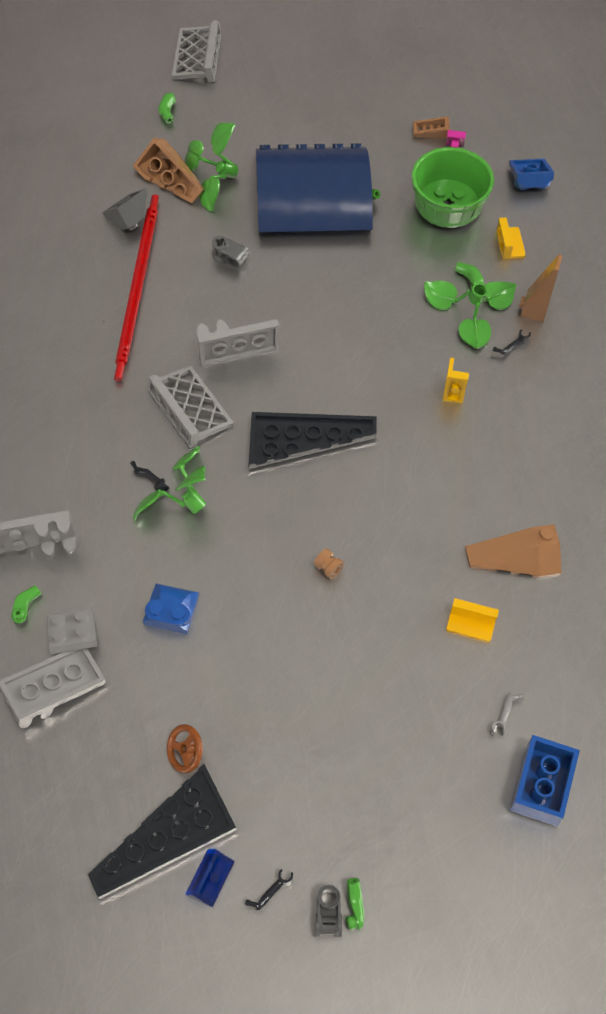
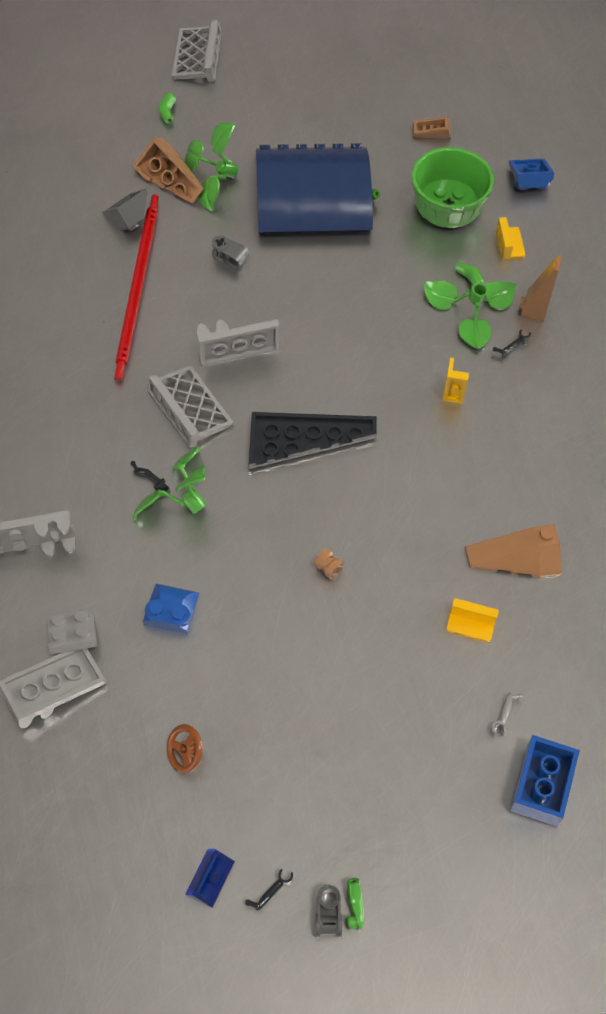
(22, 602): bright green arm -> none
(174, 830): black wing -> none
(455, 138): dark pink tile -> none

